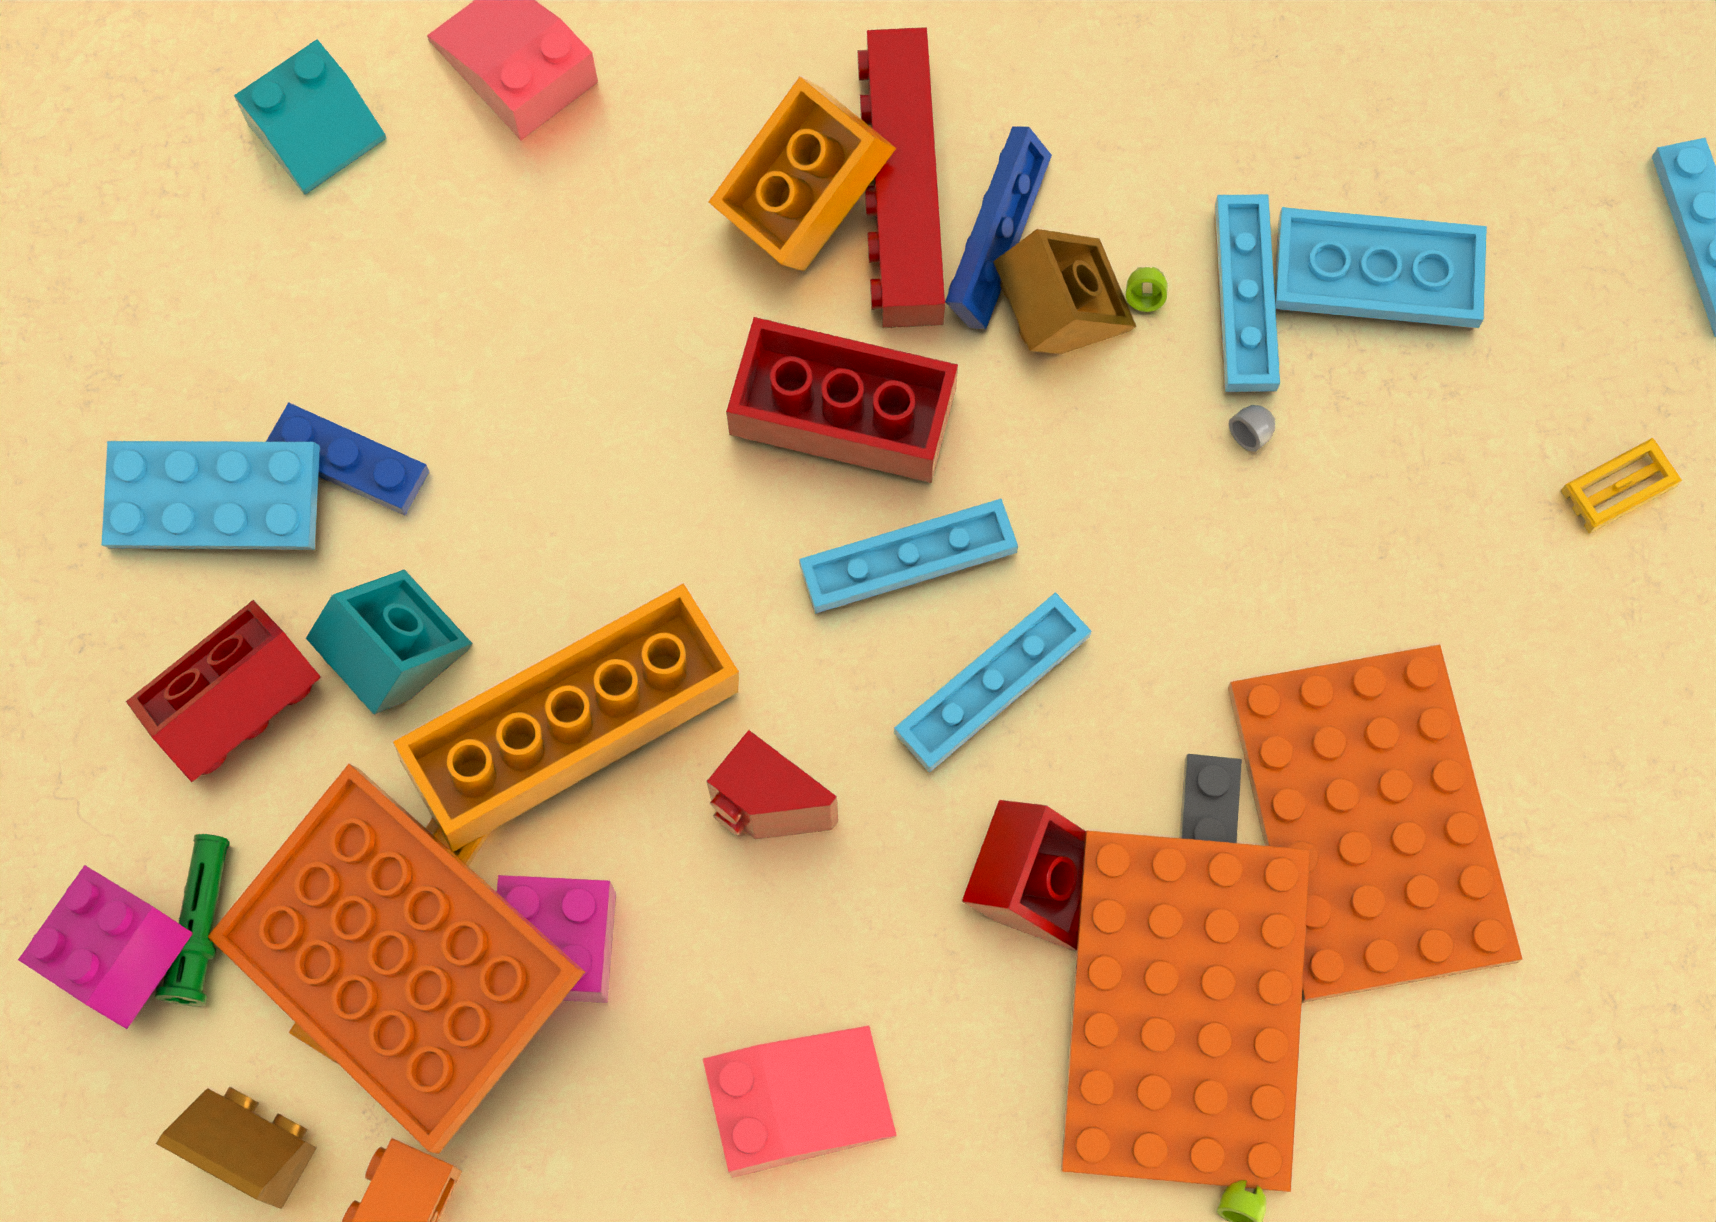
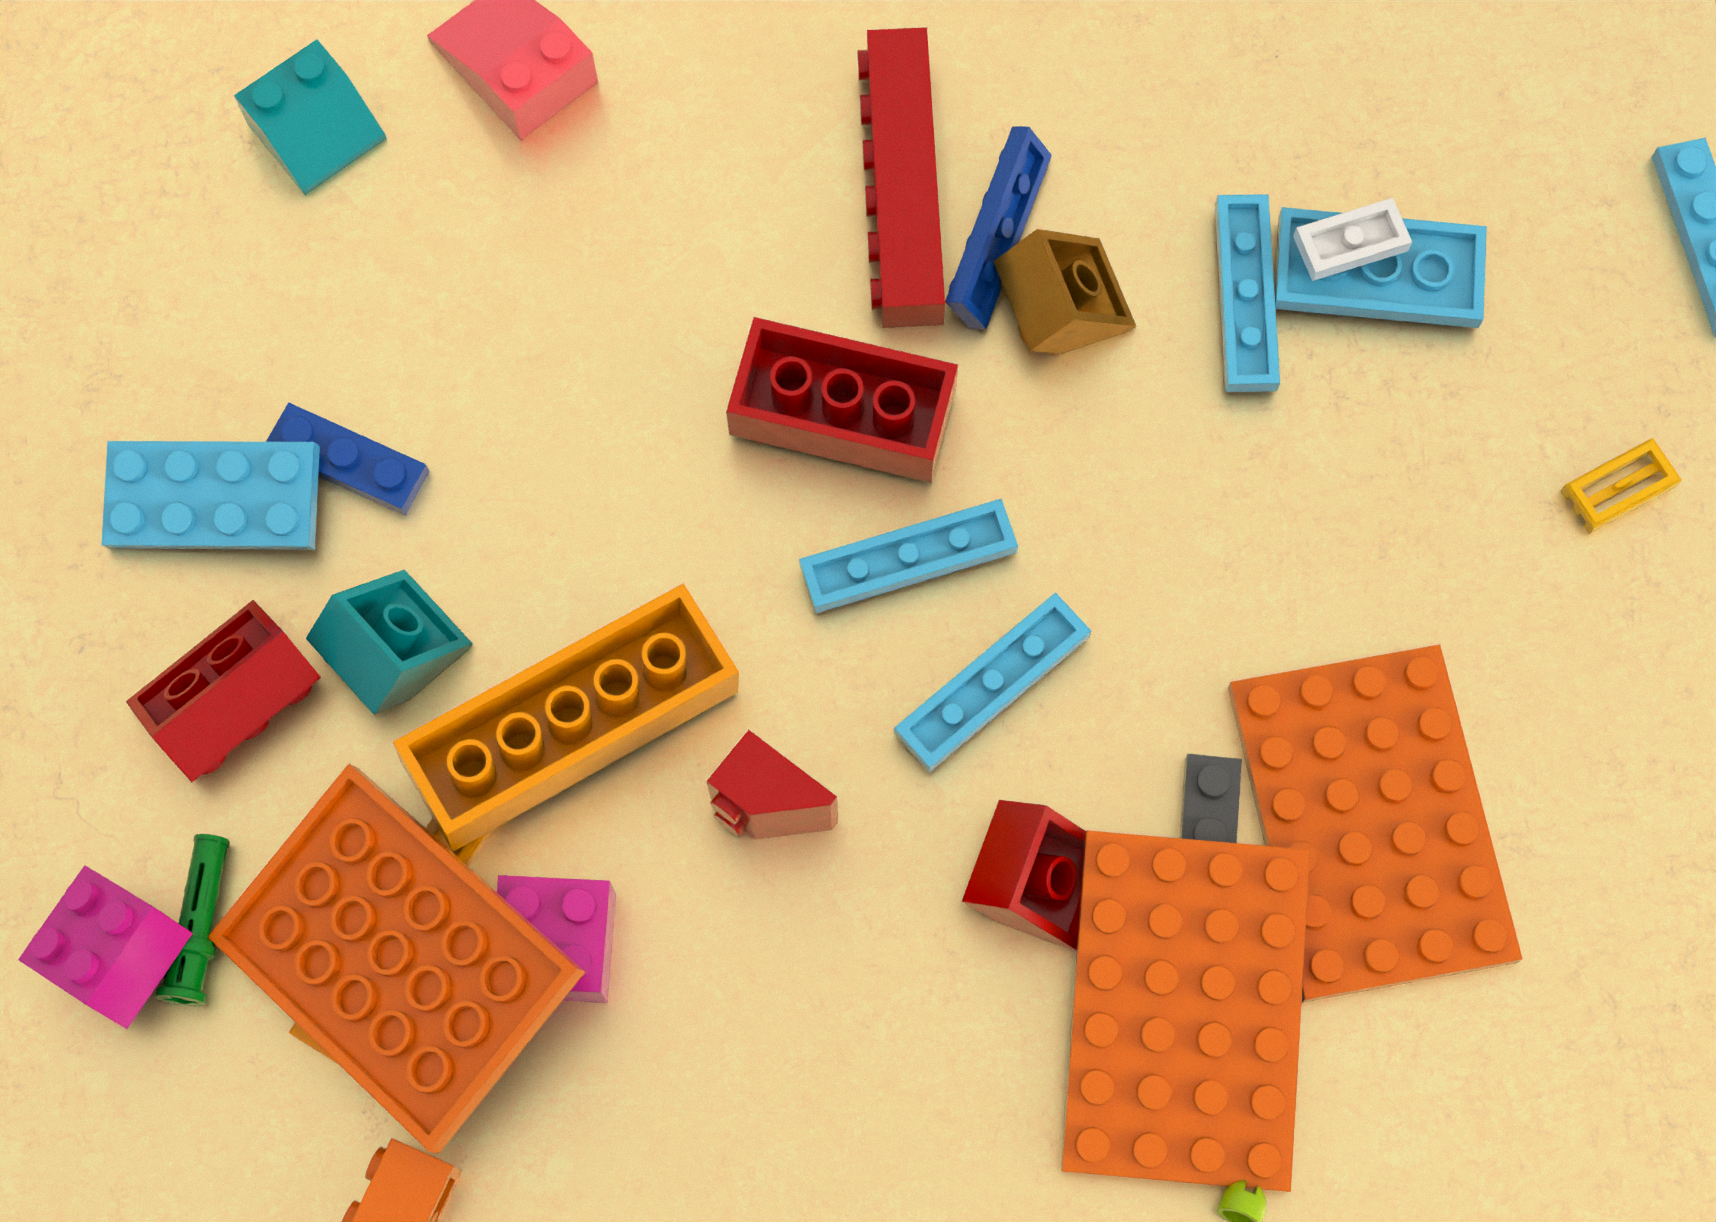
(240, 1146): pearl gold slope -> none
(798, 1099): coral slope -> none
(801, 175): light orange brick -> none
(1146, 301): lime hinge -> none
(1252, 427): light grey hinge -> none
(1352, 239): none -> white plate

